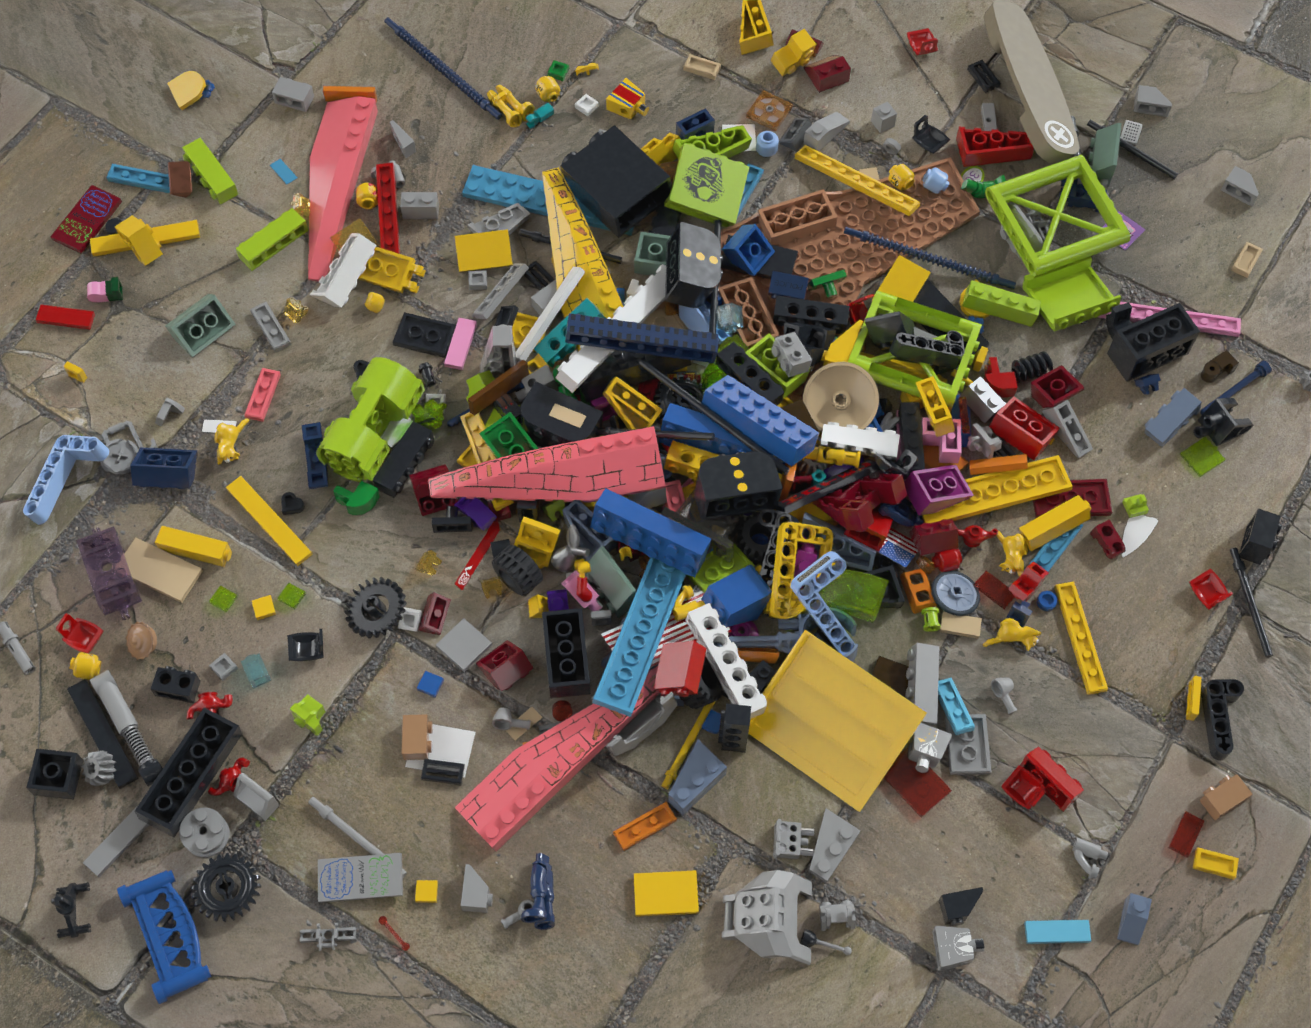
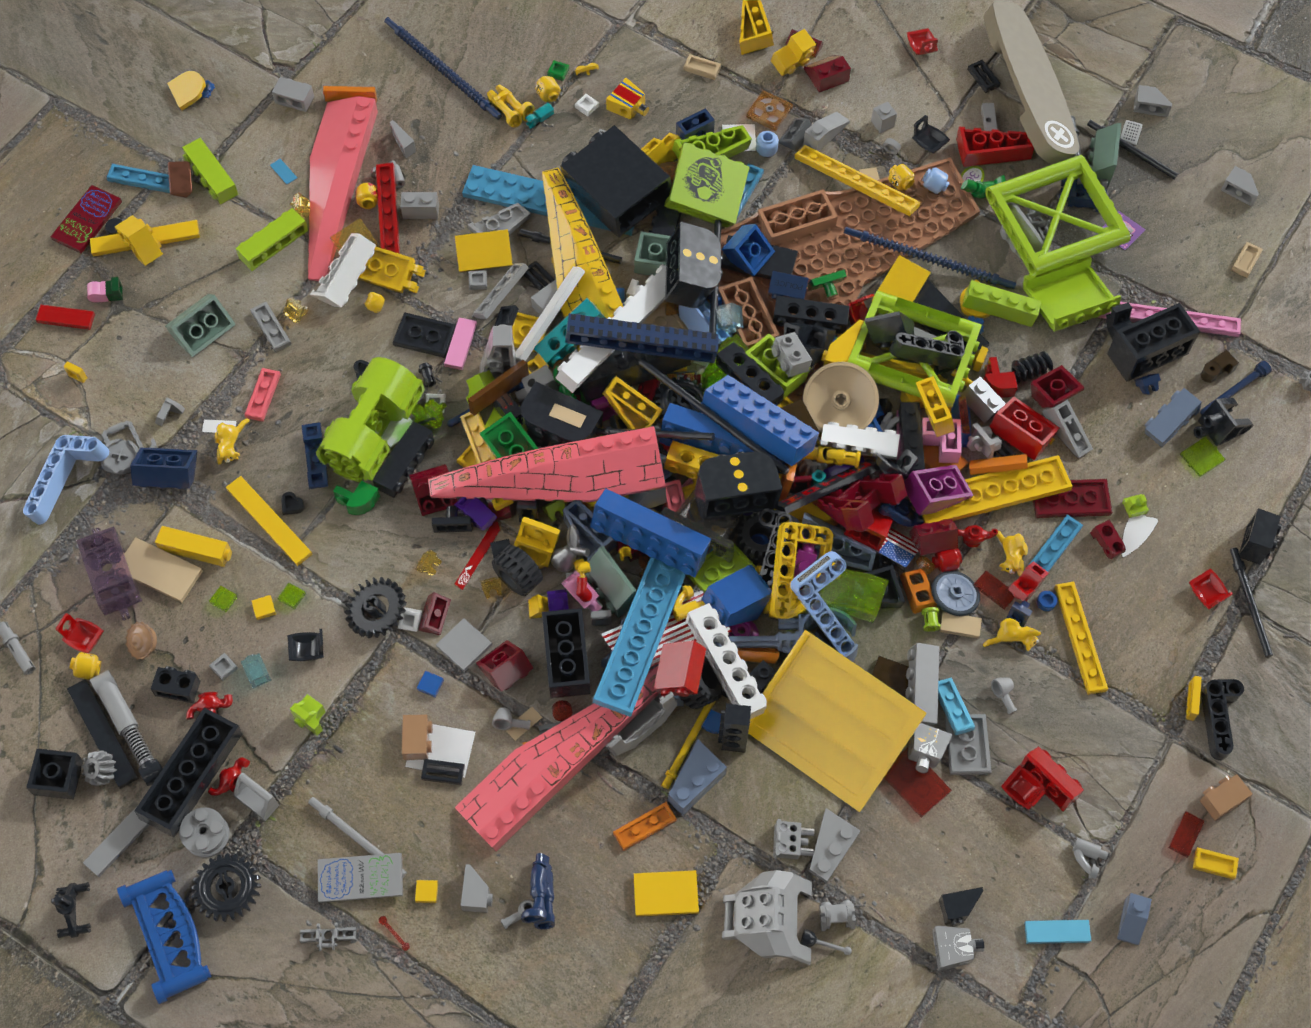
(1055, 522): yellow brick -> none

